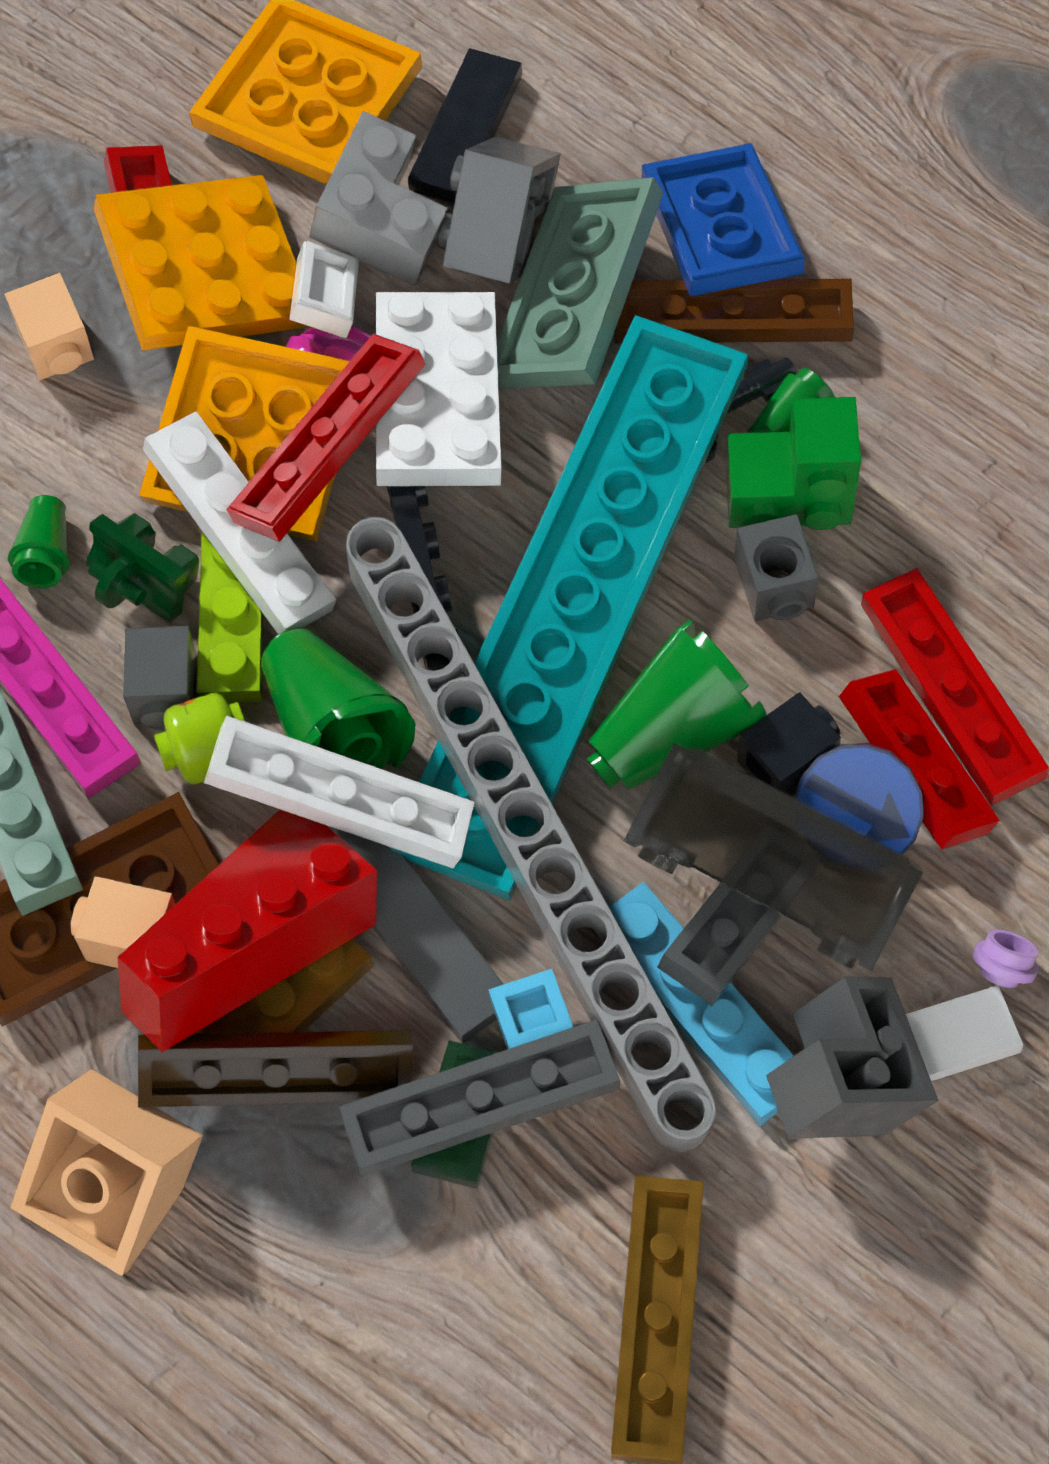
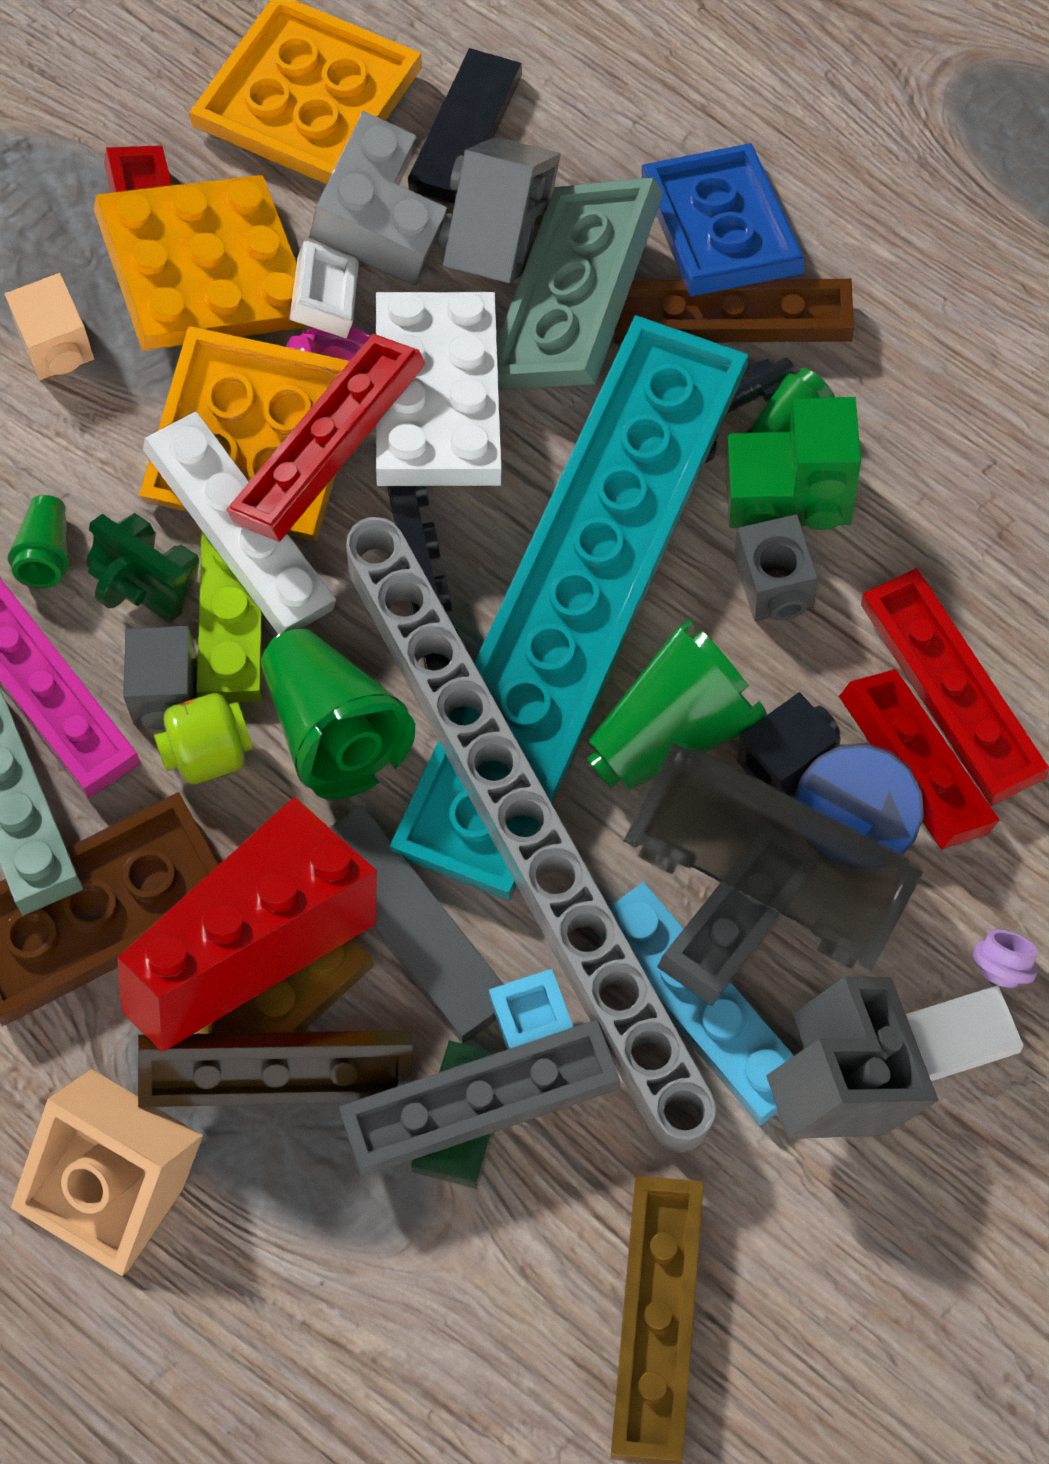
(115, 918): light nougat brick -> none
(339, 792): white plate -> none

